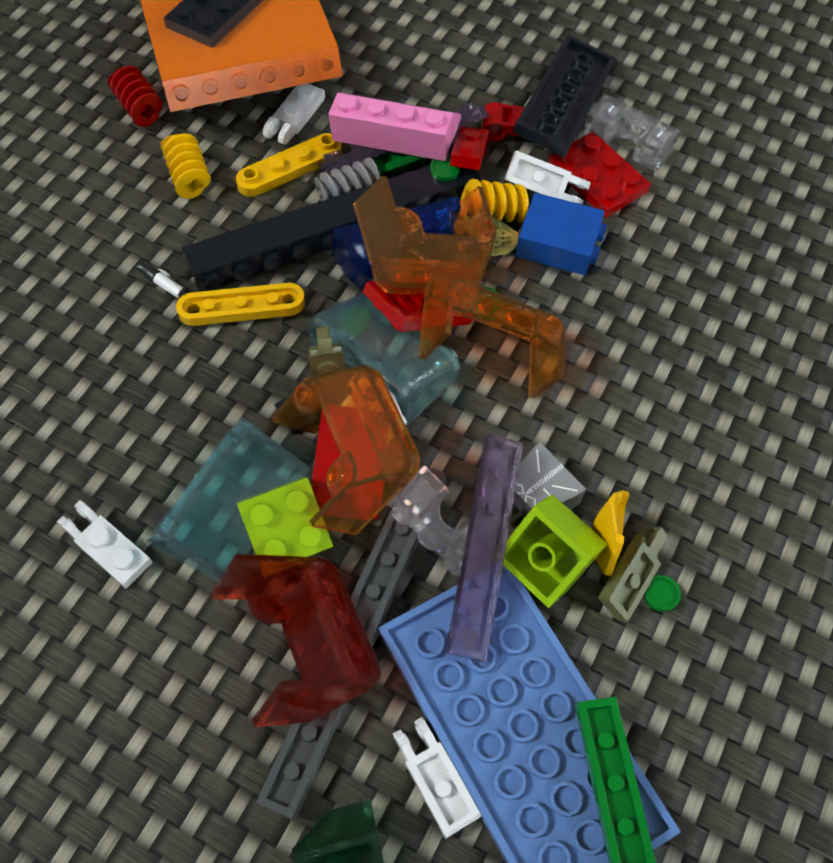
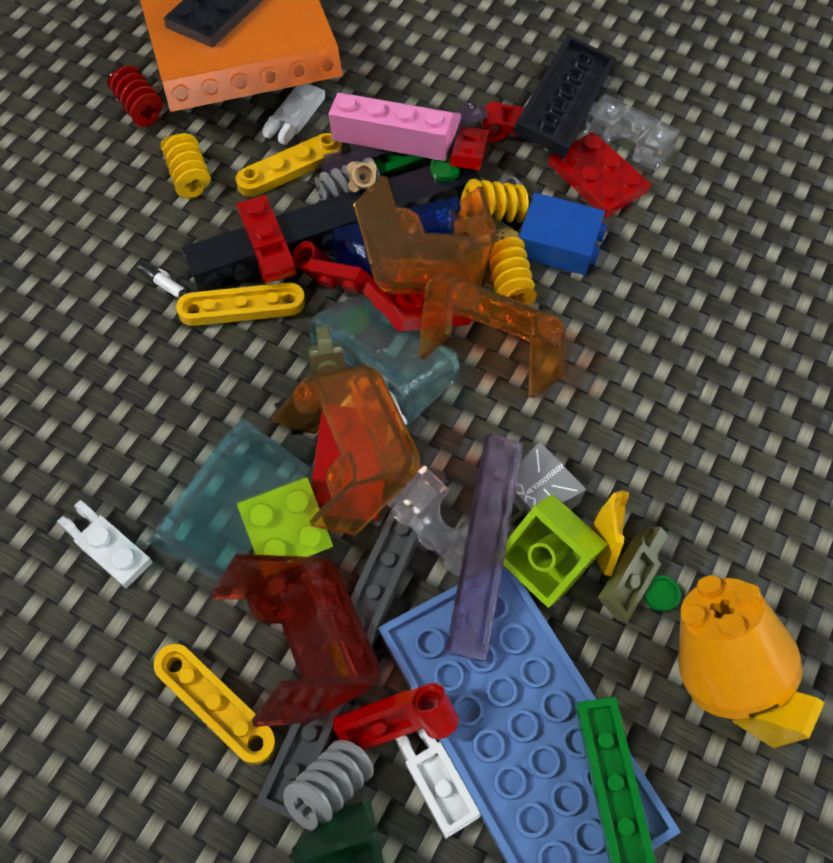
(214, 703): none -> yellow plate
(266, 239): none -> red plate
(327, 784): none -> light grey piece
(329, 274): none -> red plate
(367, 169): none -> tan plate
(398, 716): none -> red plate
(512, 271): none -> yellow piece
(543, 177): white hinge -> none
(735, 650): none -> light orange cone
(784, 724): none -> yellow slope

